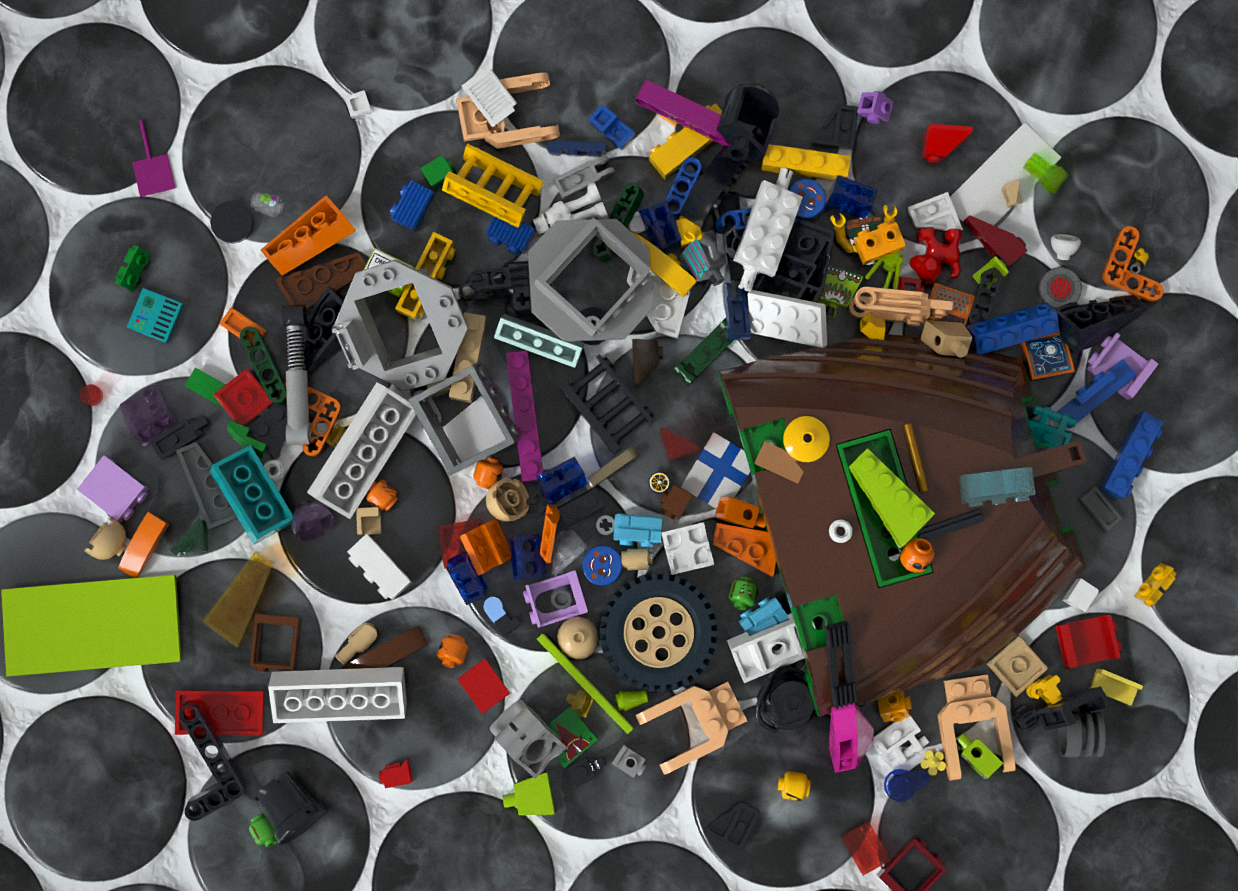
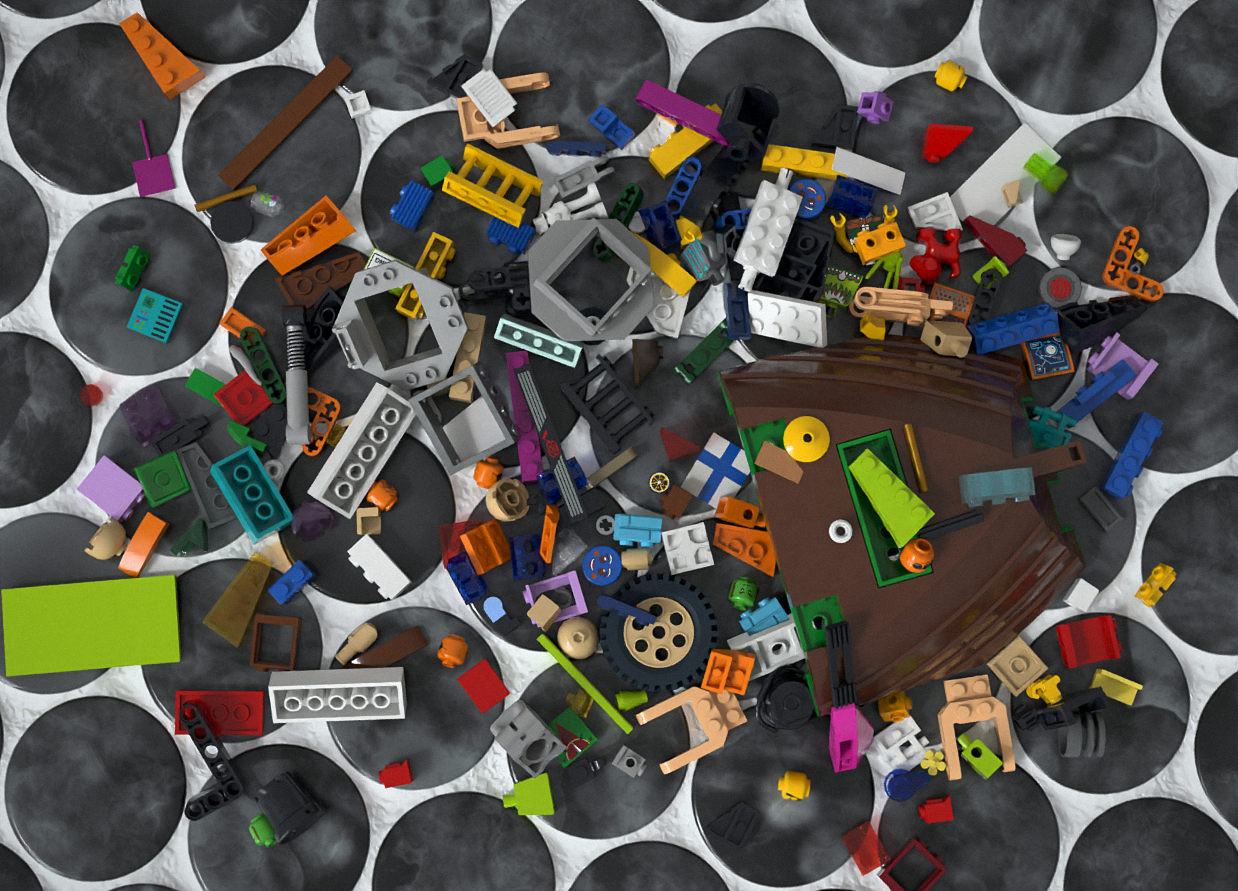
(162, 478): none -> green tile
(165, 61): none -> orange wedge
(226, 197): none -> pearl gold bar
(244, 360): none -> light grey animal
(285, 123): none -> reddish brown tile
(291, 582): none -> blue brick
(455, 76): none -> black wing
(544, 612): none -> tan panel
(550, 443): none -> black sticker
(625, 609): none -> dark blue hinge
(728, 671): none -> orange slope
(868, 171): none -> white sticker
(936, 810): none -> red window
(950, 75): none -> yellow head

